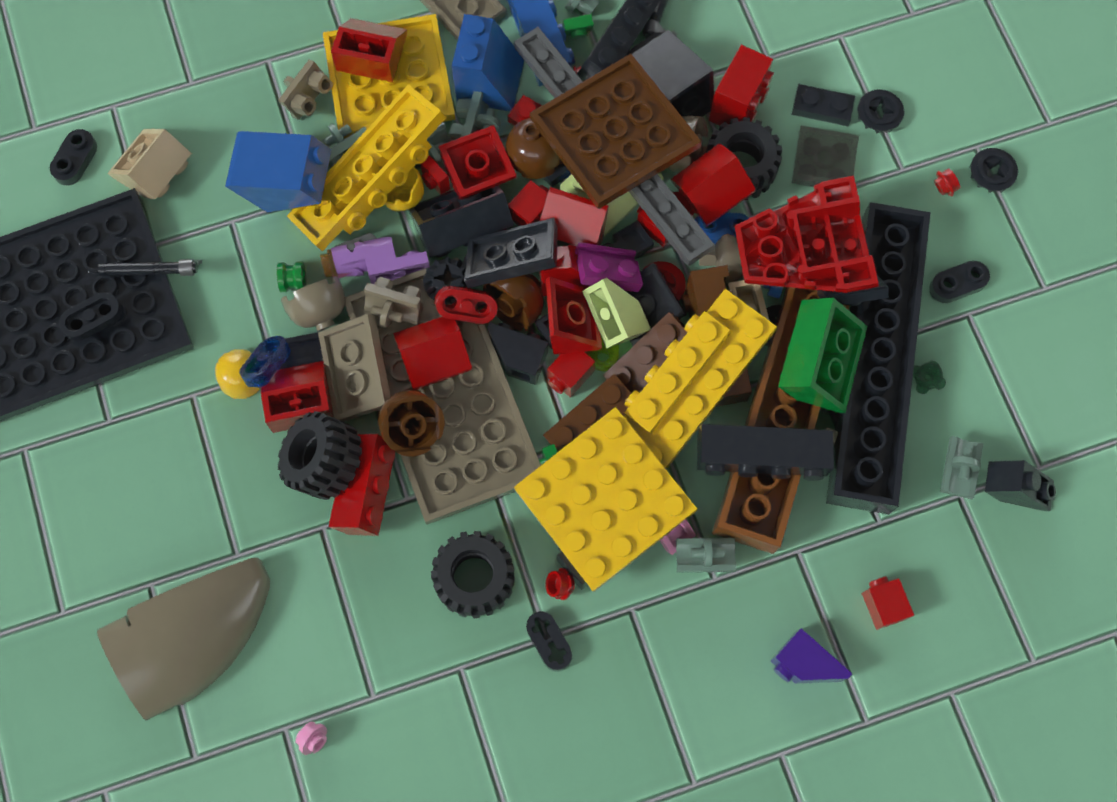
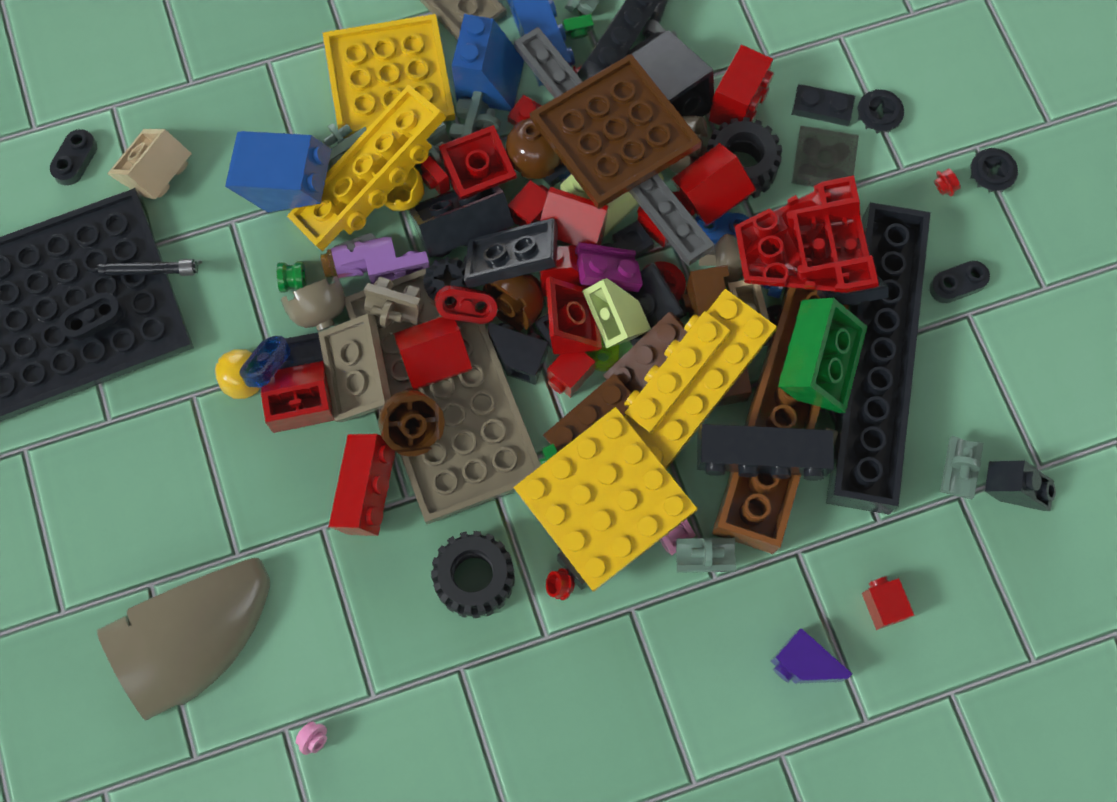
(304, 89): dark tan hips -> none
(319, 455): black tyre -> none
(368, 49): red slope -> none
(555, 636): black beam -> none
(936, 377): clear green plate -> none

